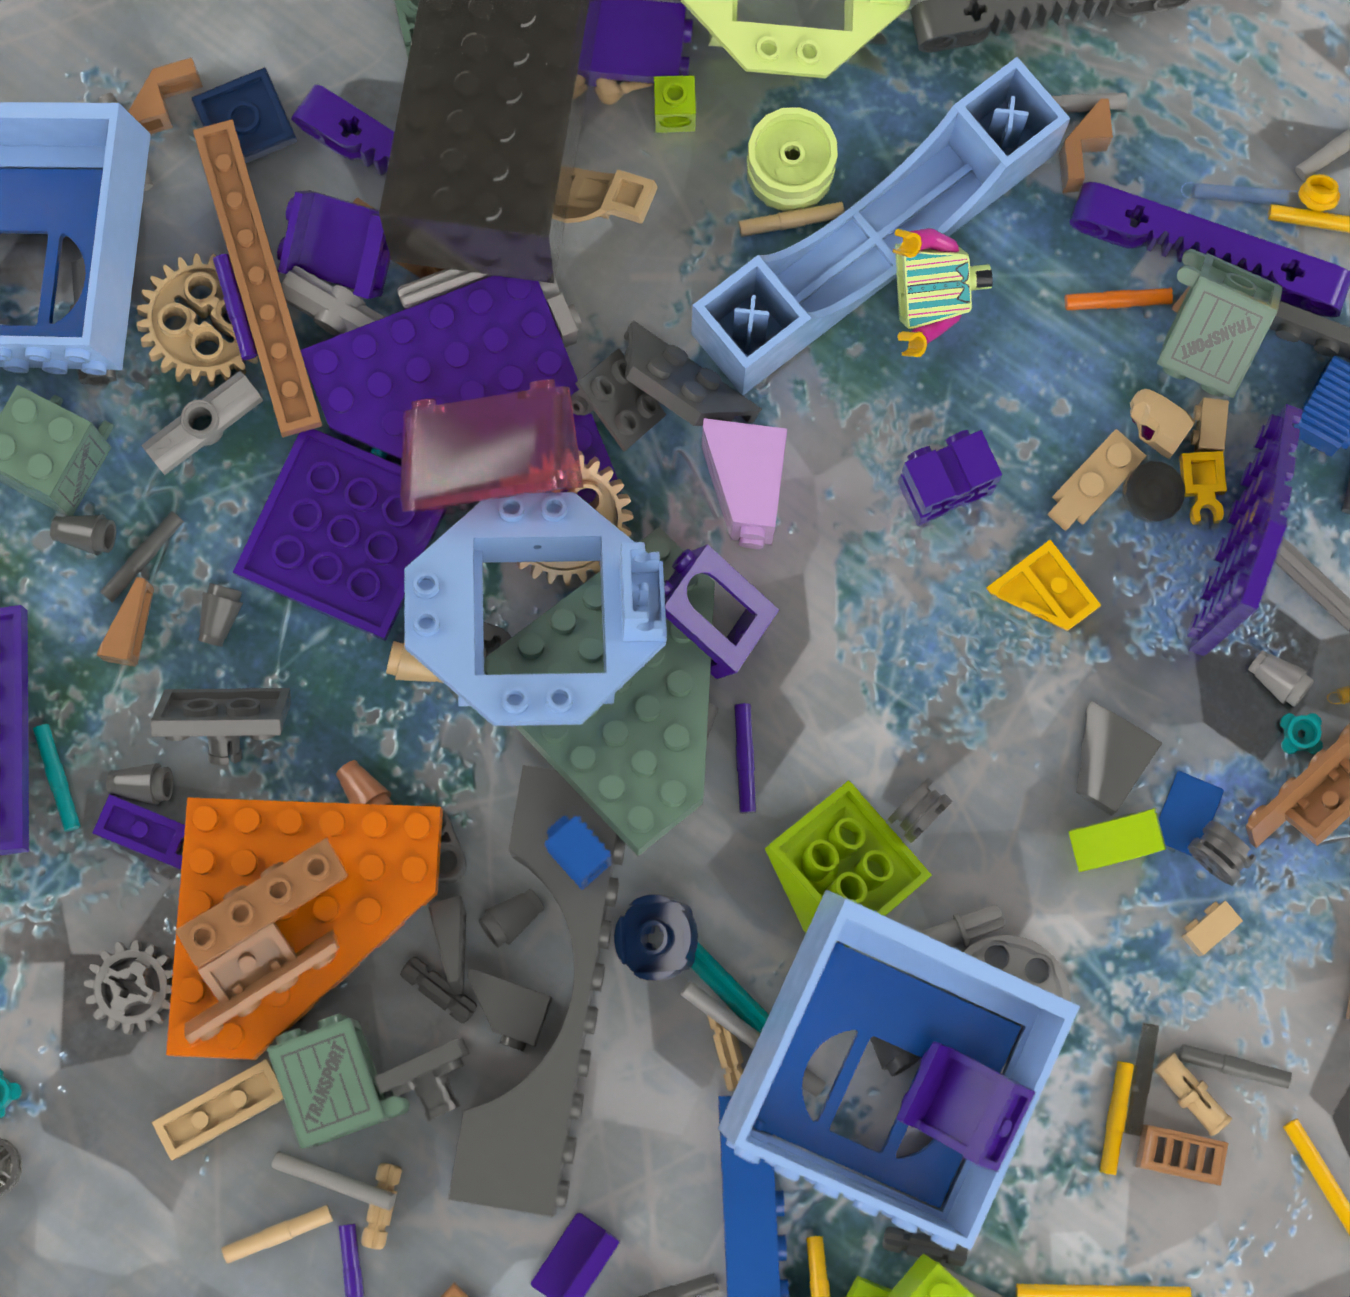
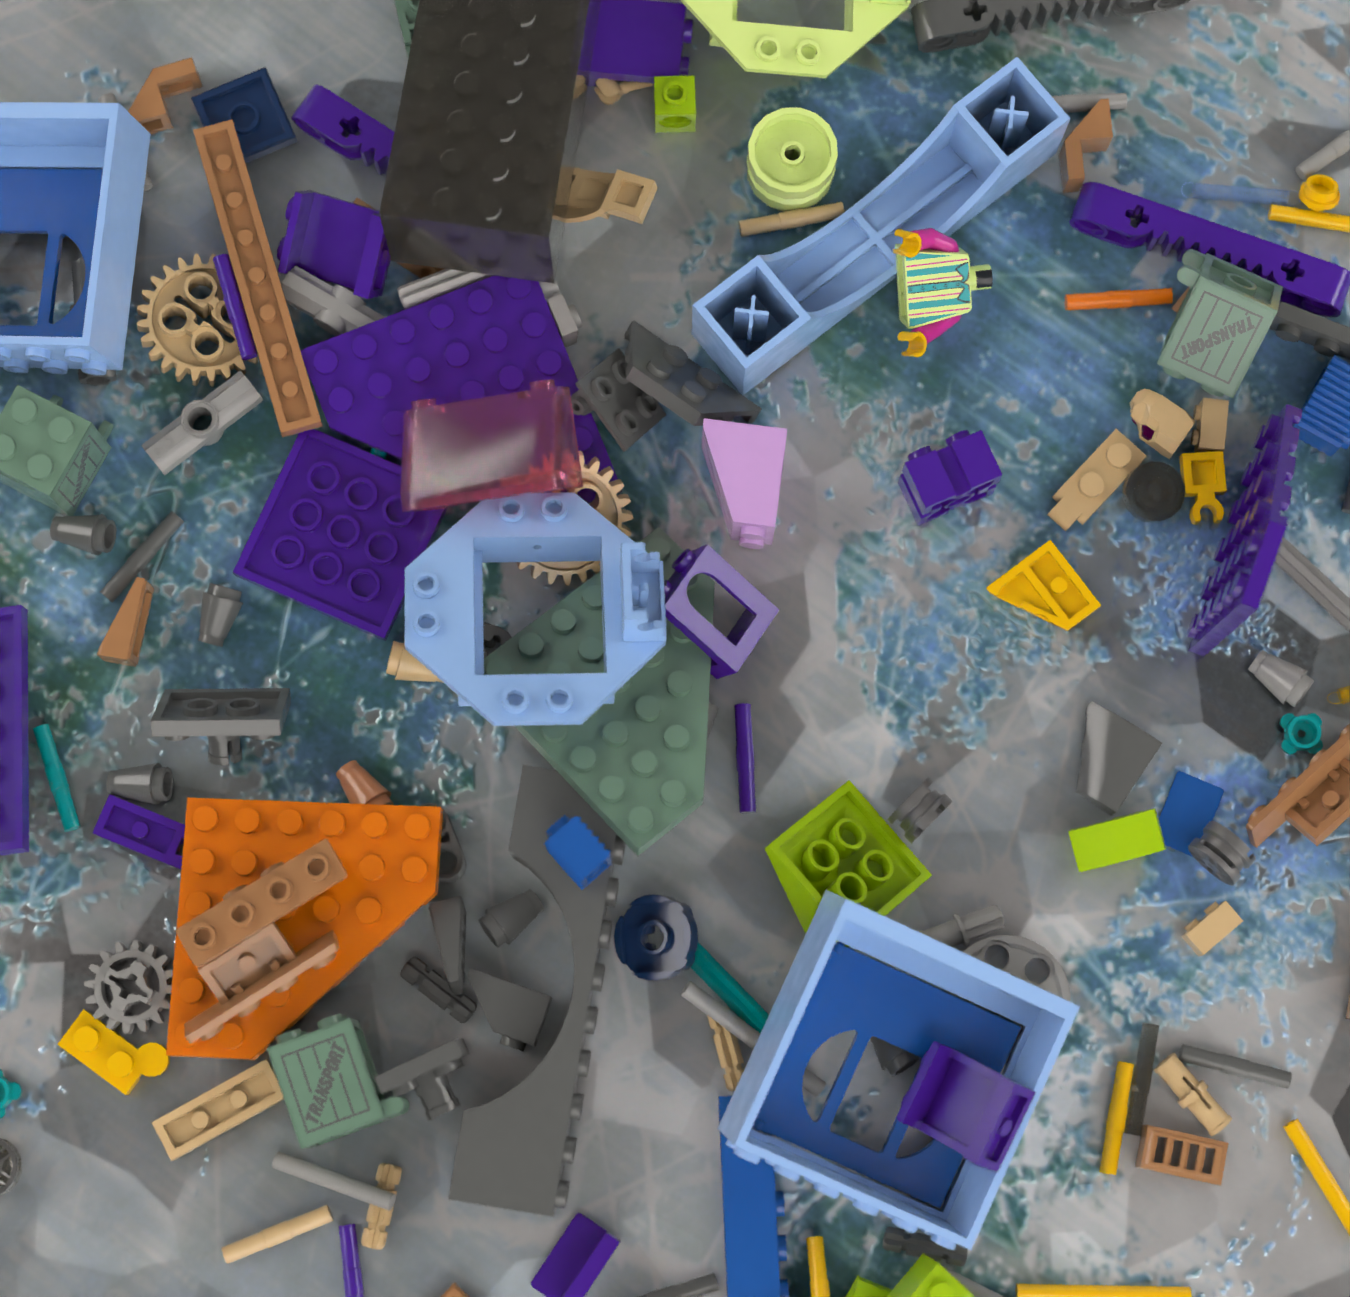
(112, 1054): none -> yellow hinge

